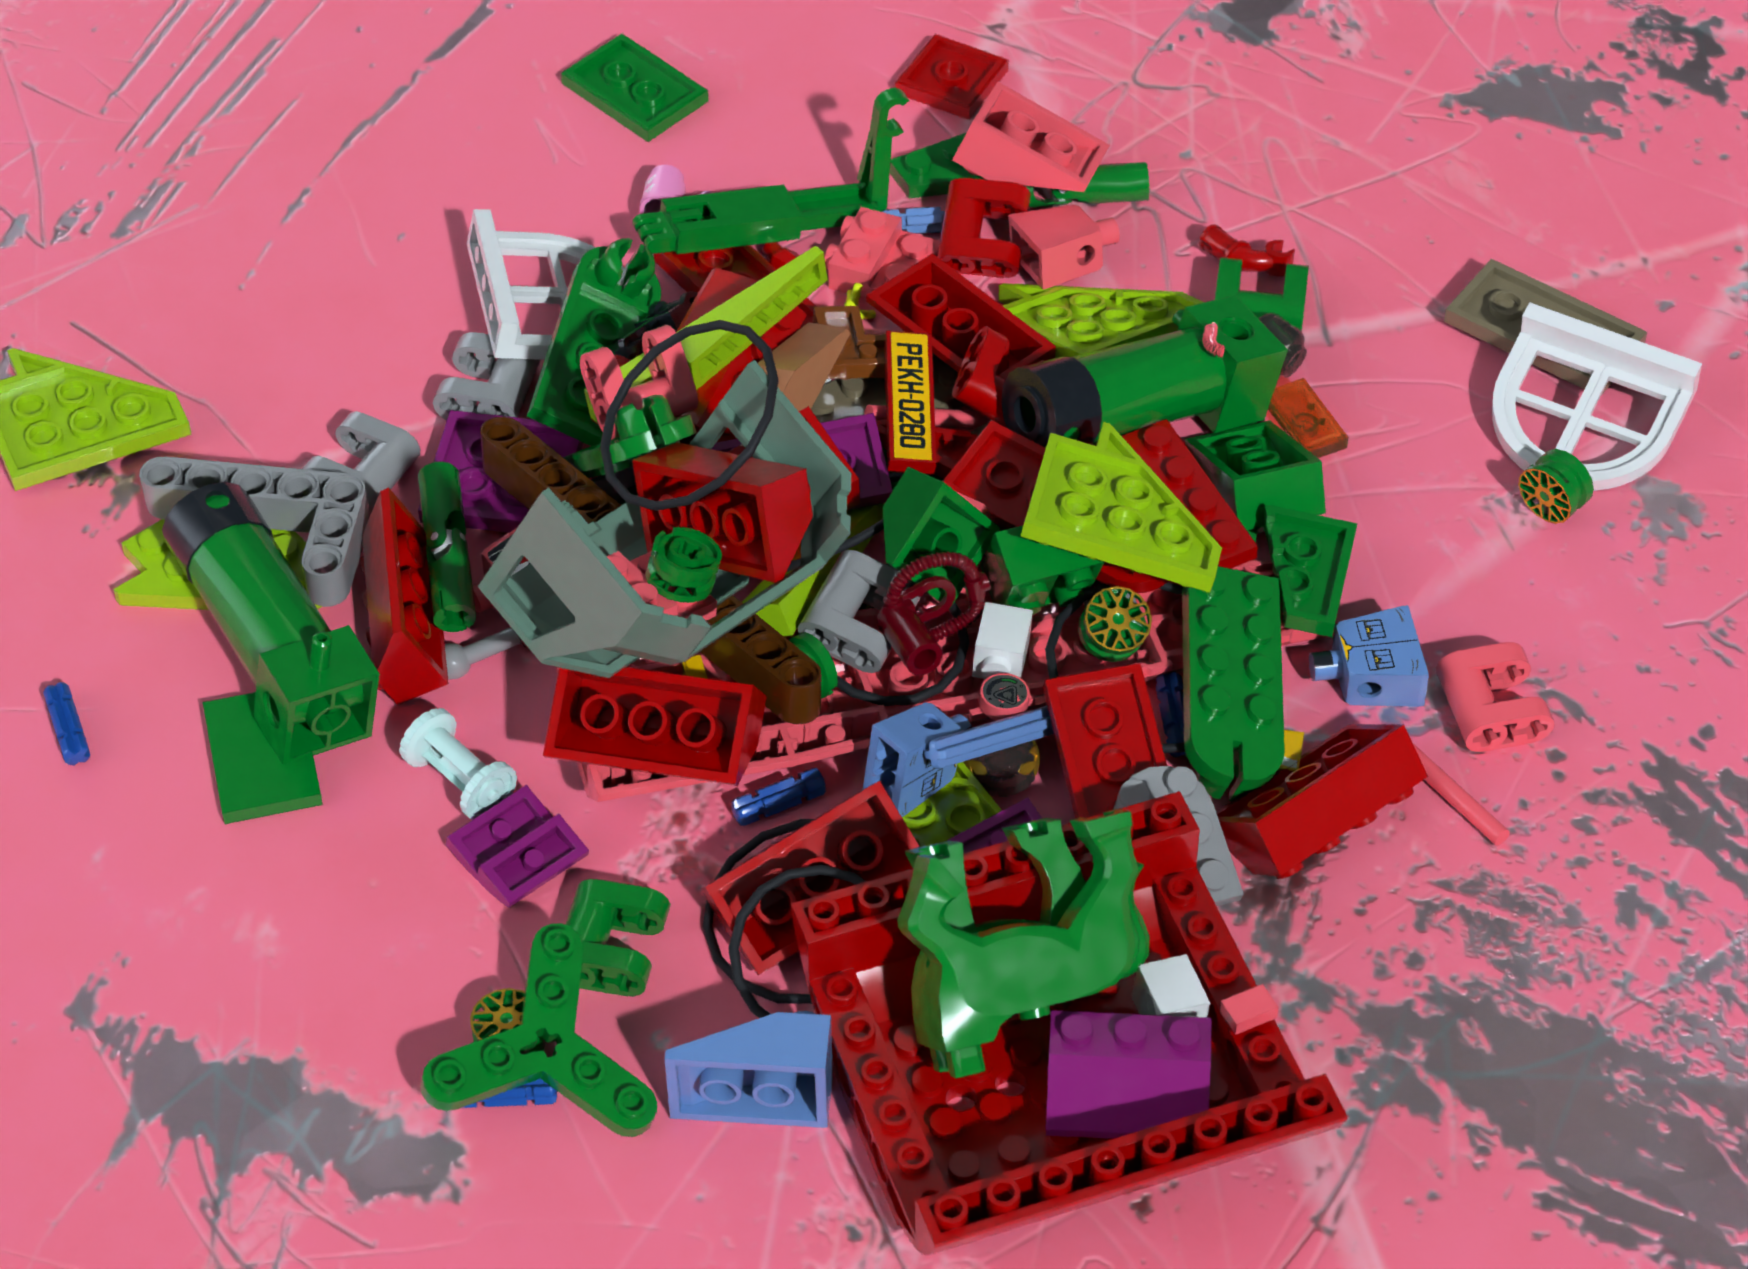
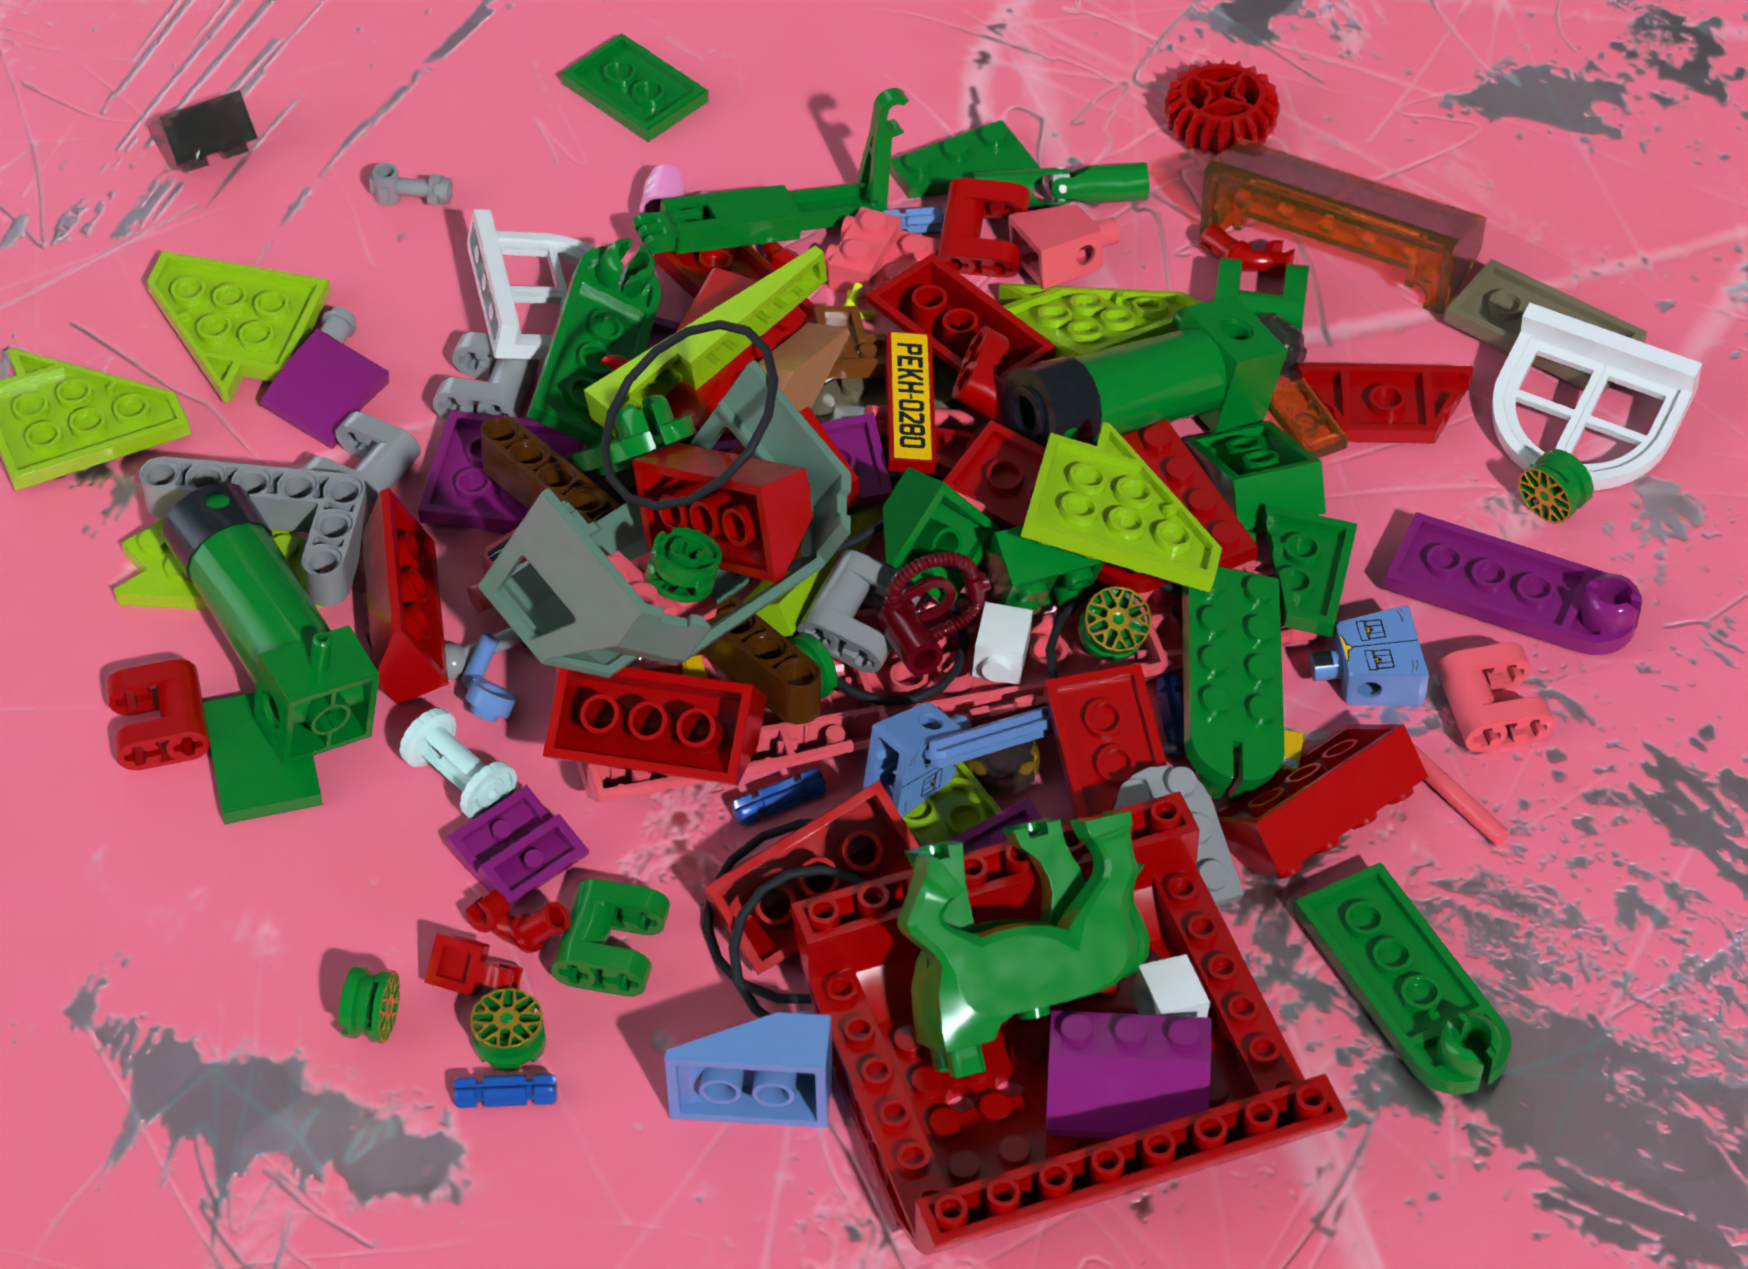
(66, 723): blue axle -> none
(180, 708): none -> red connector
(204, 131): none -> clear smoke slope
(236, 315): none -> lime wing
(323, 387): none -> magenta slope
(339, 323): none -> light grey pin
(369, 1003): none -> green wheel
(389, 186): none -> light grey bar
(446, 547): green piece -> none
(463, 966): none -> red plate
(485, 697): none -> medium blue plate
(525, 930): none -> red piece
(574, 1069): green piece -> none
(659, 315): black connector -> none
(668, 370): coral connector -> none
(952, 76): red tile -> none
(1003, 696): tile -> none
(1028, 145): coral slope -> none
(1210, 337): coral leg -> none
(1221, 106): none -> red gear
(1249, 1009): coral piece -> none
(1346, 211): none -> clear orange windscreen
(1389, 400): none -> red wing
(1407, 981): none -> green plate
(1514, 587): none -> magenta plate

